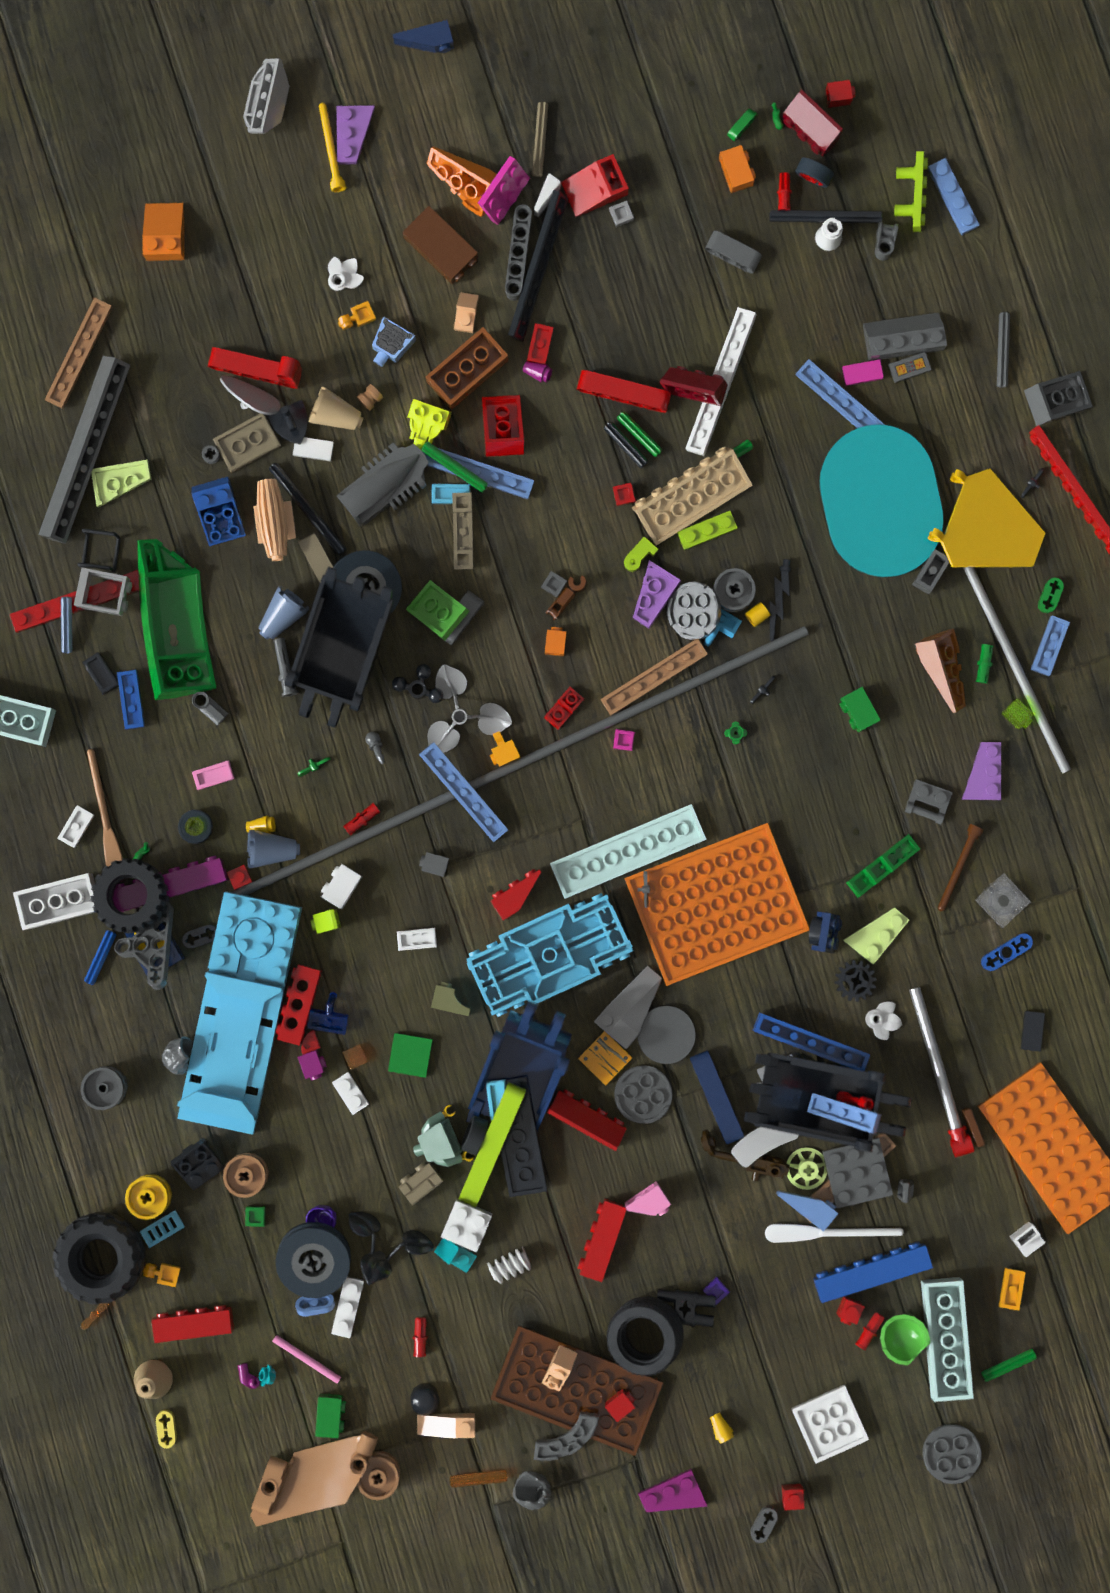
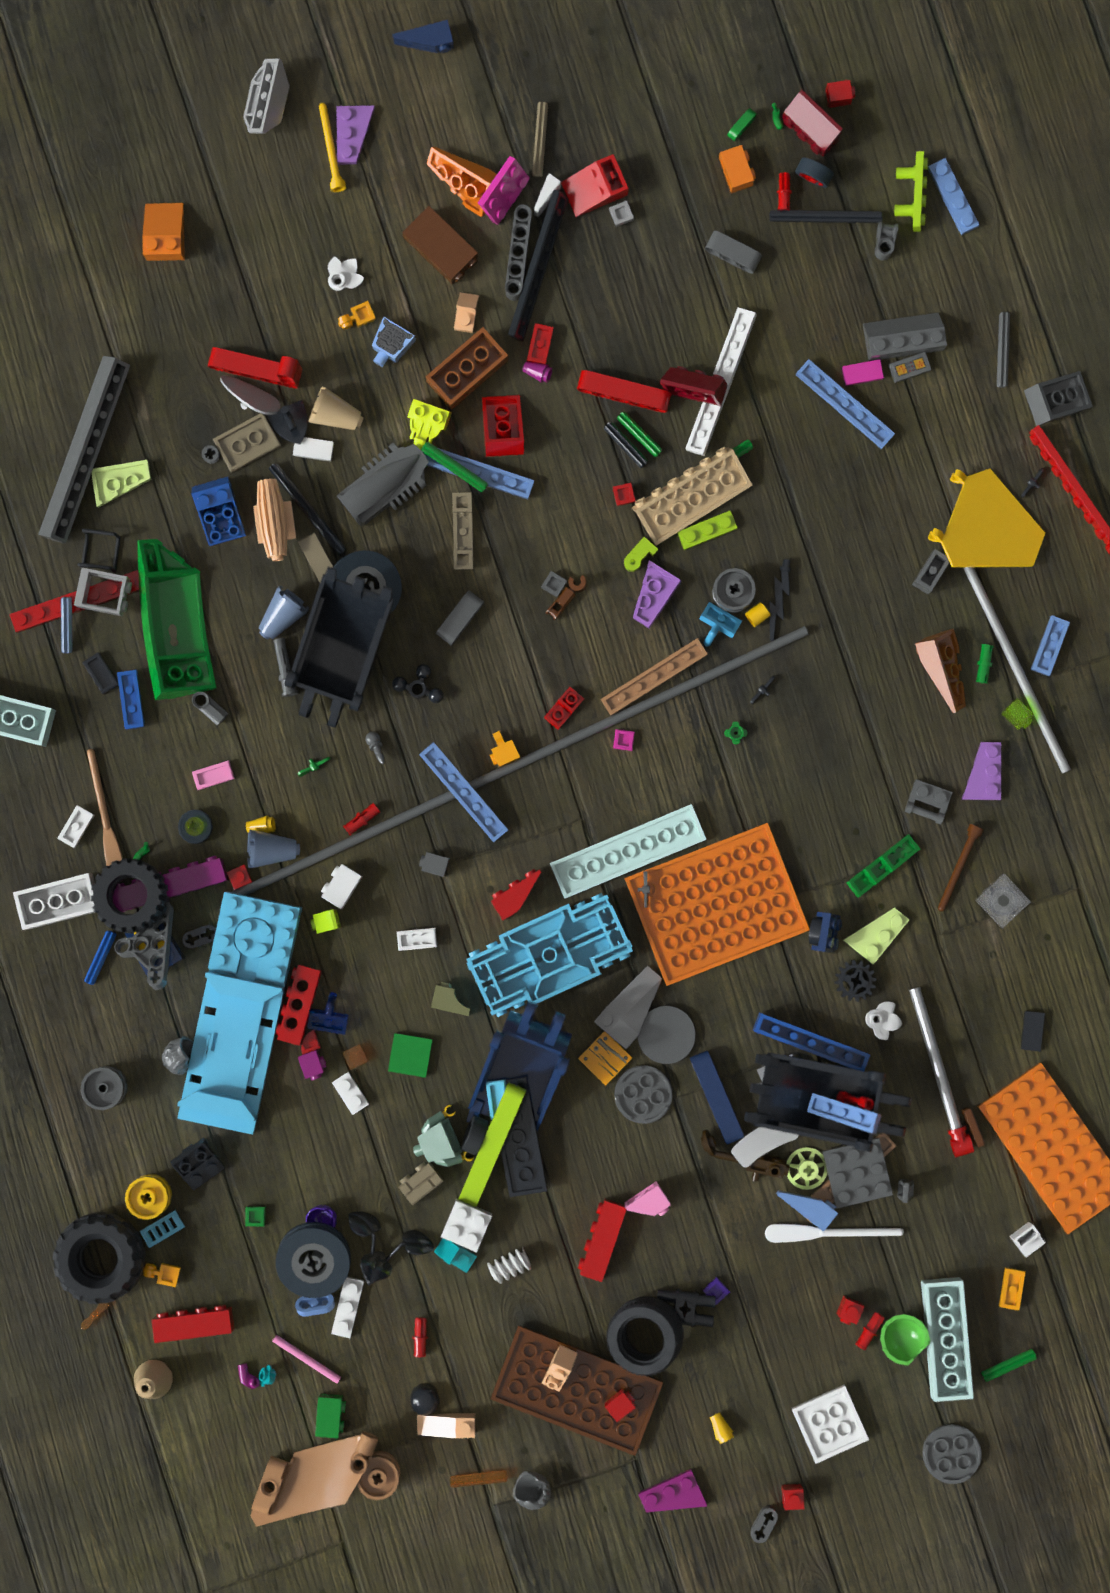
(78, 353): medium nougat plate -> none
(161, 1429): light yellow beam -> none
(235, 1180): medium nougat wheel -> none
(370, 397): medium nougat wheel -> none
(437, 610): bright green plate -> none
(443, 492): medium azure tile -> none
(492, 716): light grey plant -> none
(555, 641): orange brick -> none
(569, 1442): dark grey tile -> none
(587, 1120): red slope -> none
(694, 610): tile -> none
(827, 240): white plant -> none
(859, 710): green brick -> none
(872, 1272): blue brick -> none
(880, 500): teal tile -> none
(1015, 940): blue beam -> none
(1046, 593): green beam -> none

